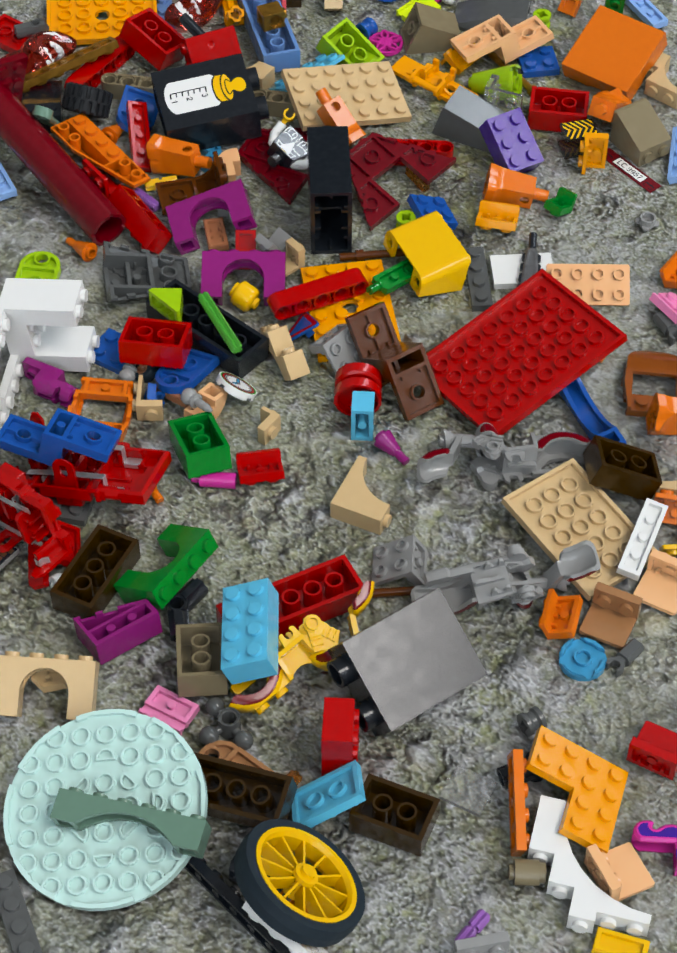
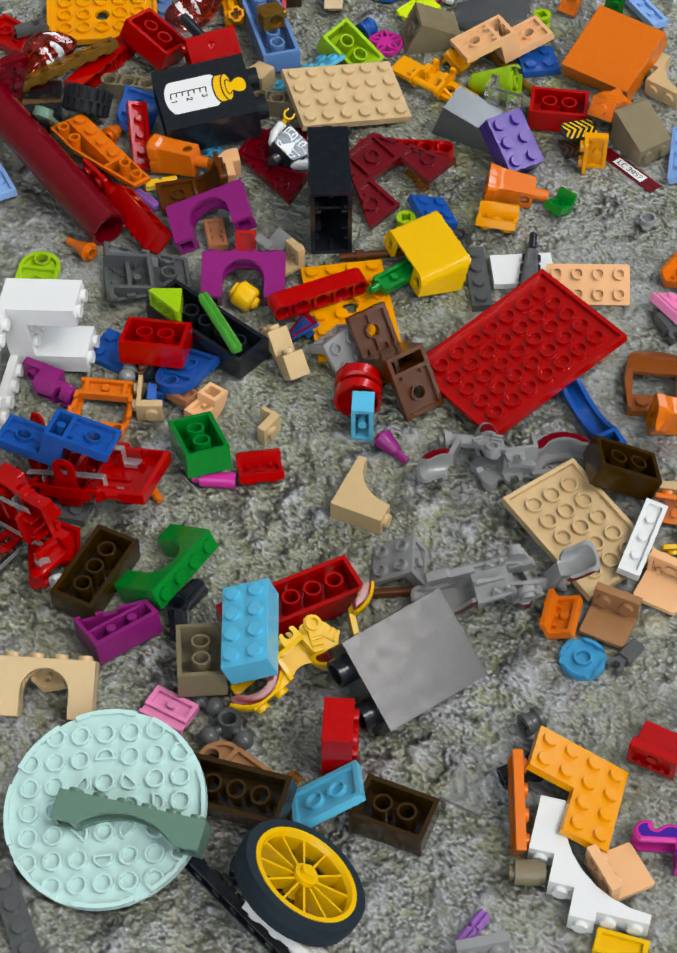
(190, 397): light grey bar -> none
(236, 386): white tile -> none
(335, 113): orange piece -> none

